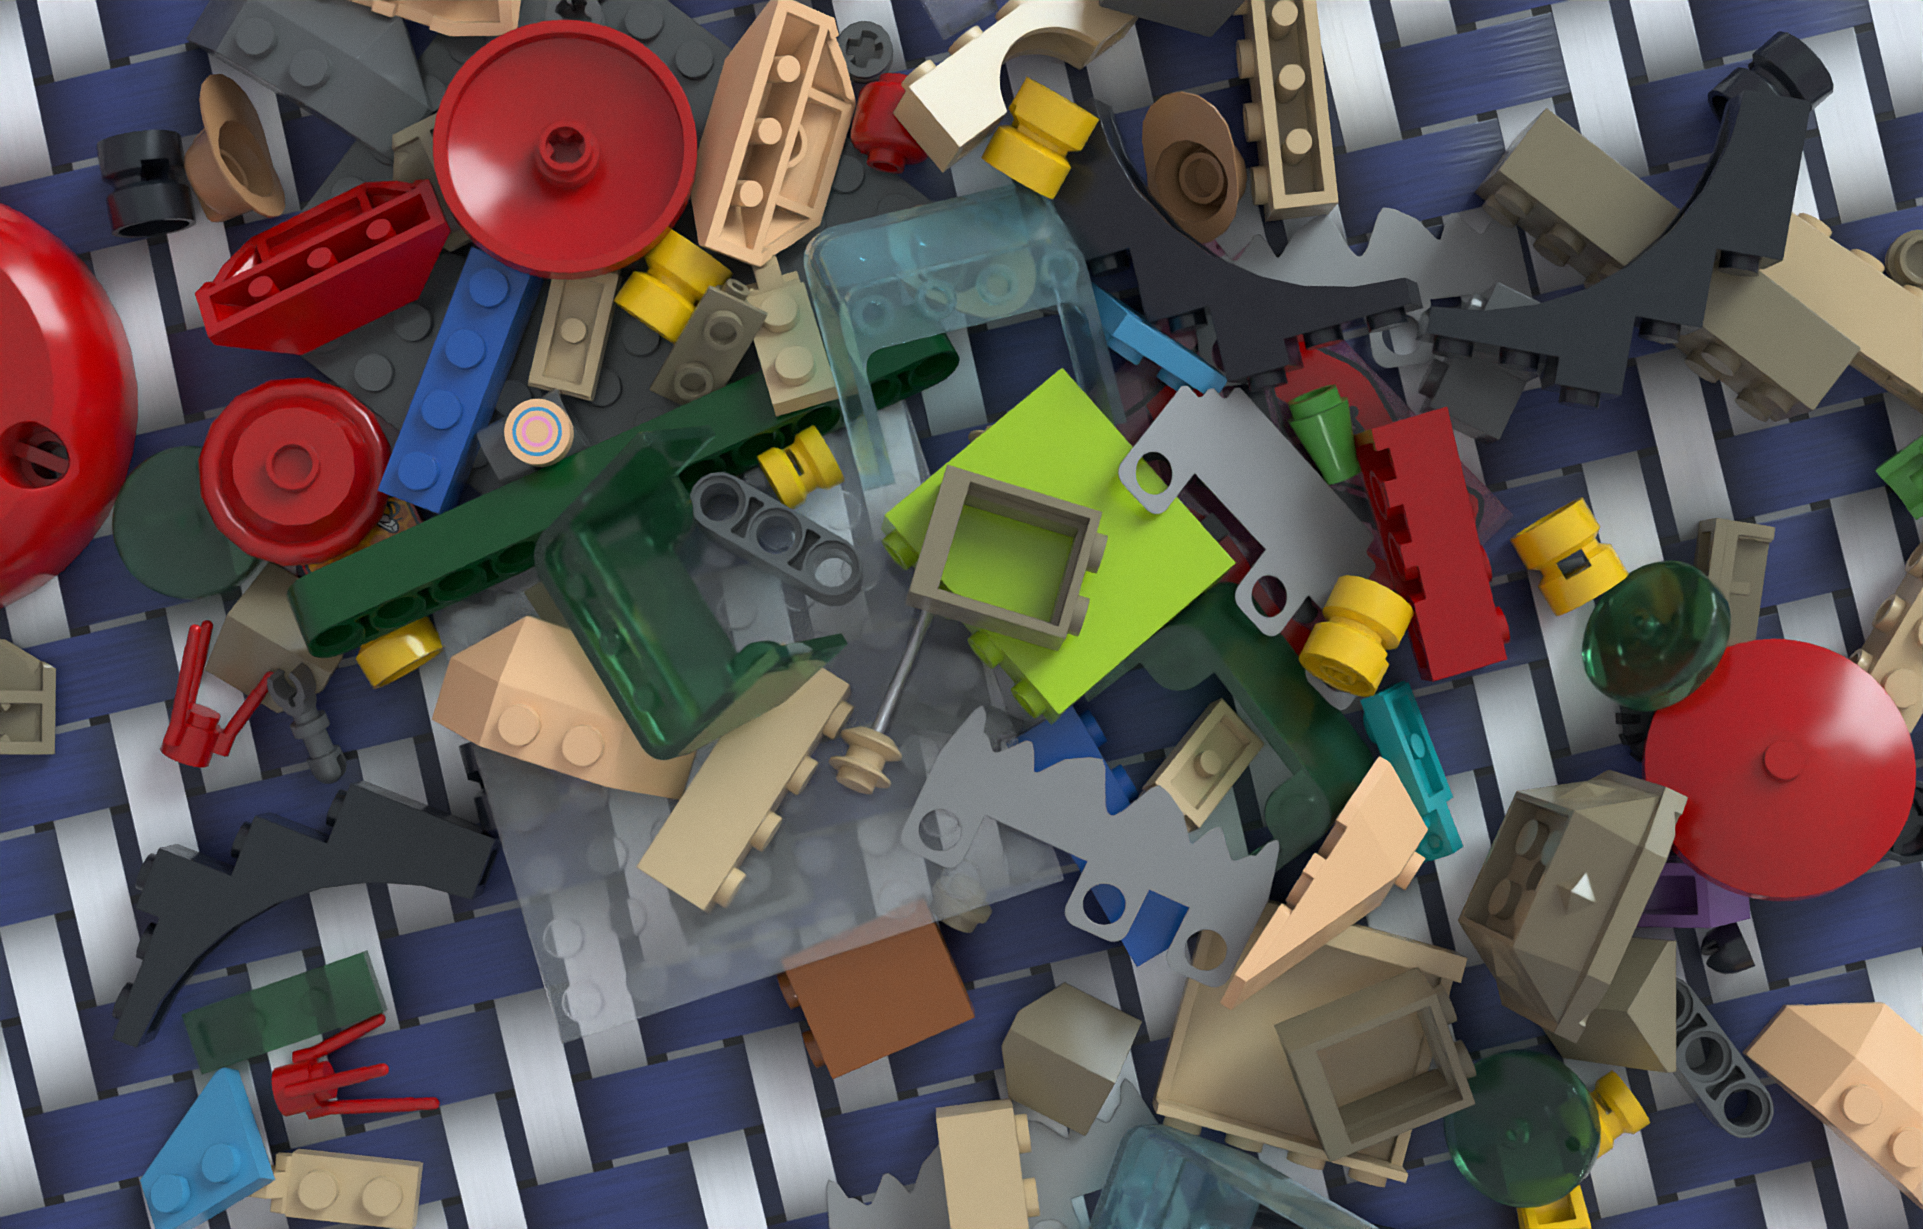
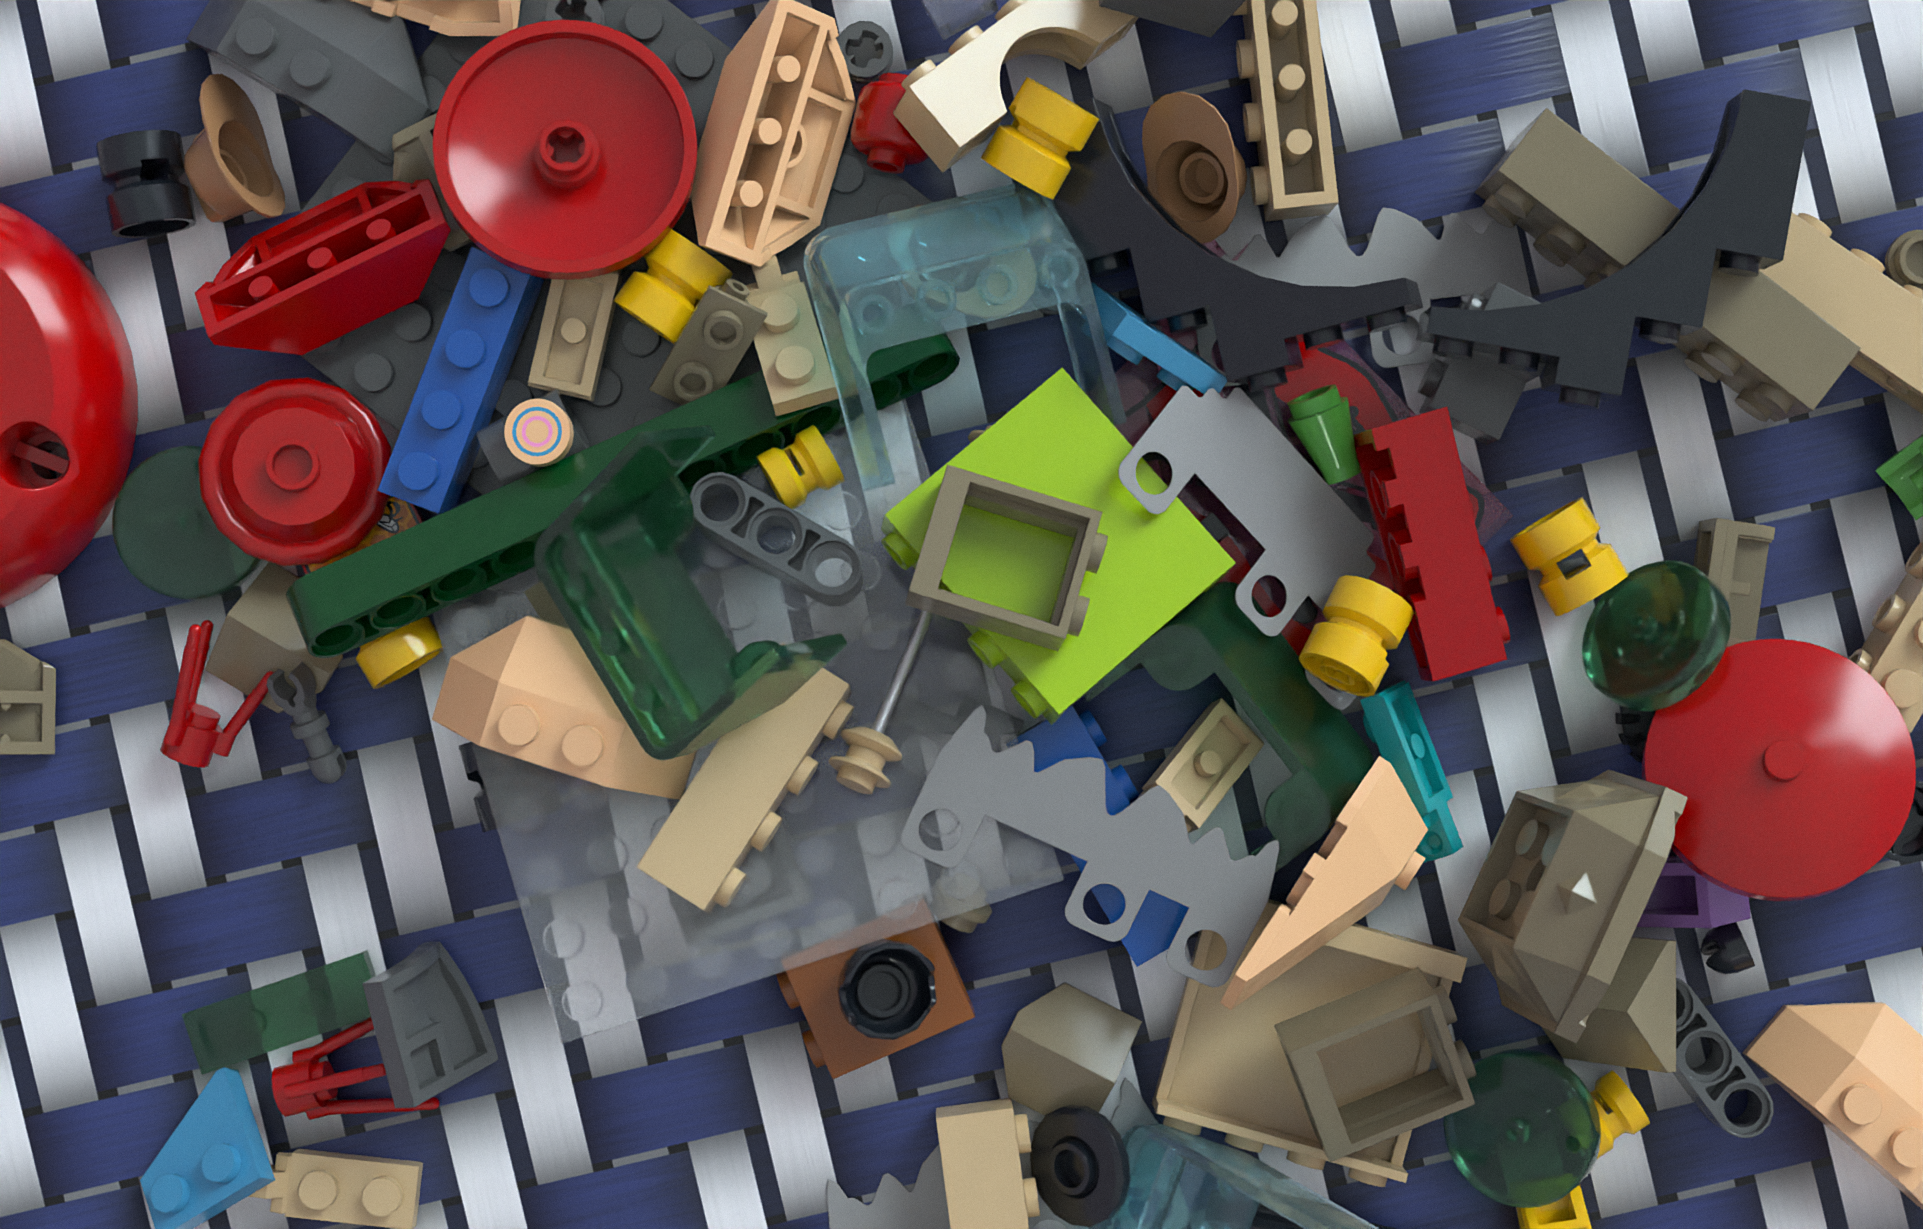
(205, 900): black arch -> none
(427, 1025): none -> dark grey plate
(886, 989): none -> black hair
(1080, 1165): none -> black wheel
(1779, 68): black wheel -> none

